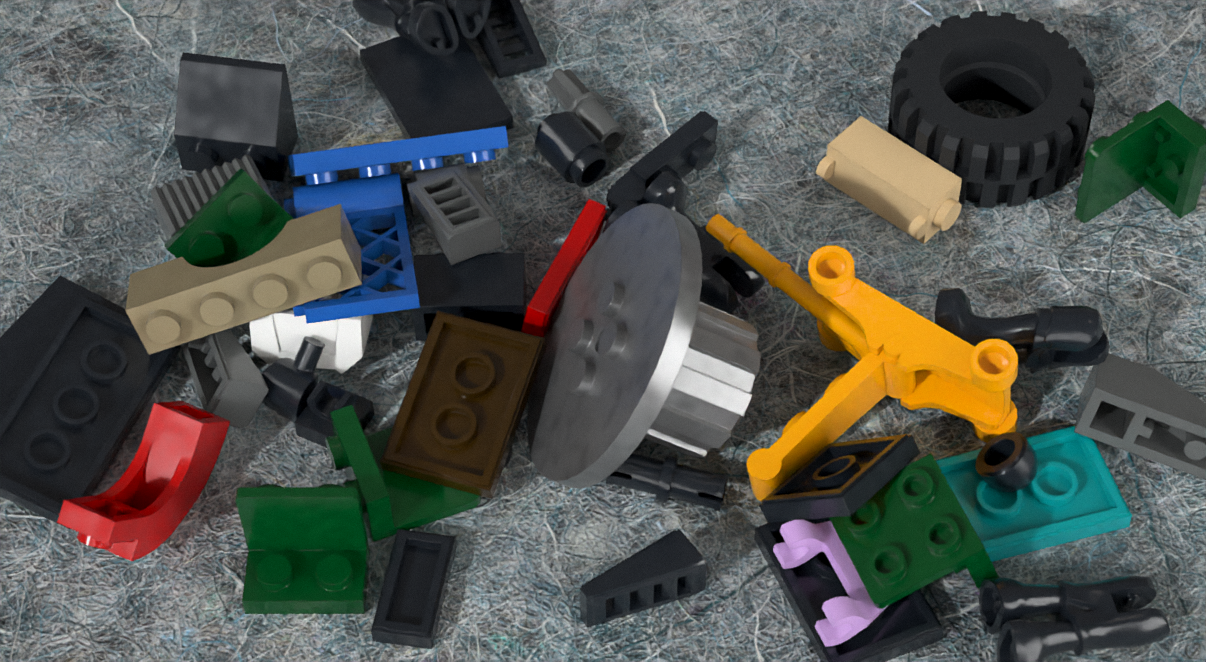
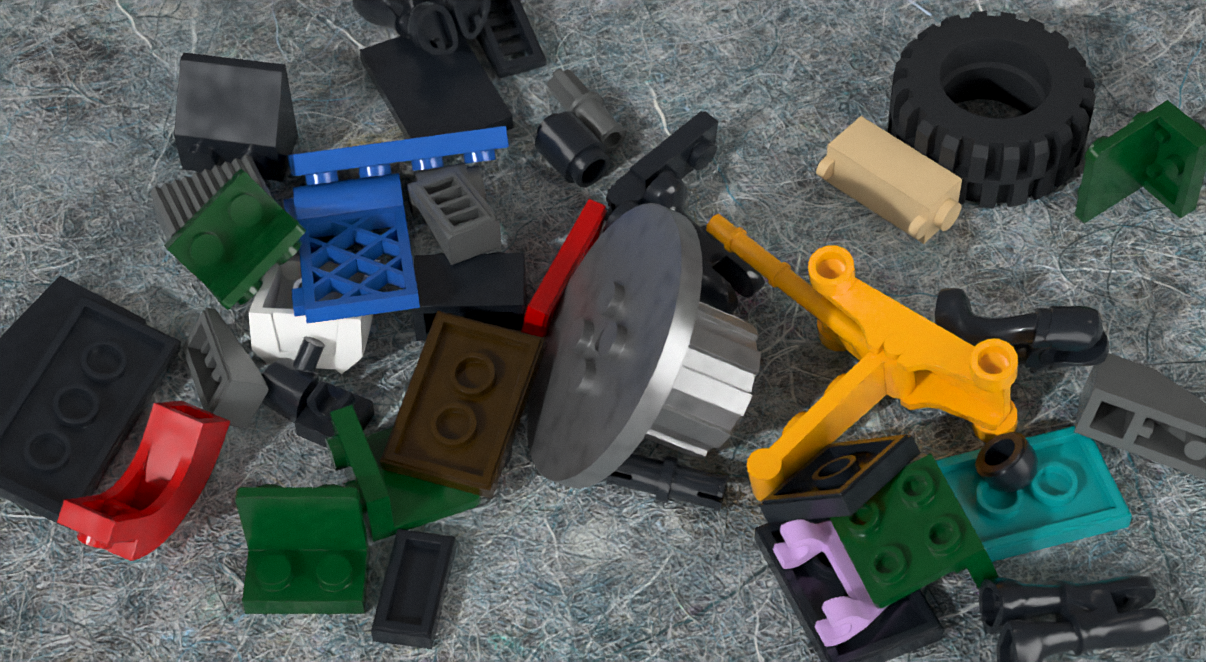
(303, 263): dark tan arch -> none
(645, 580): black slope -> none

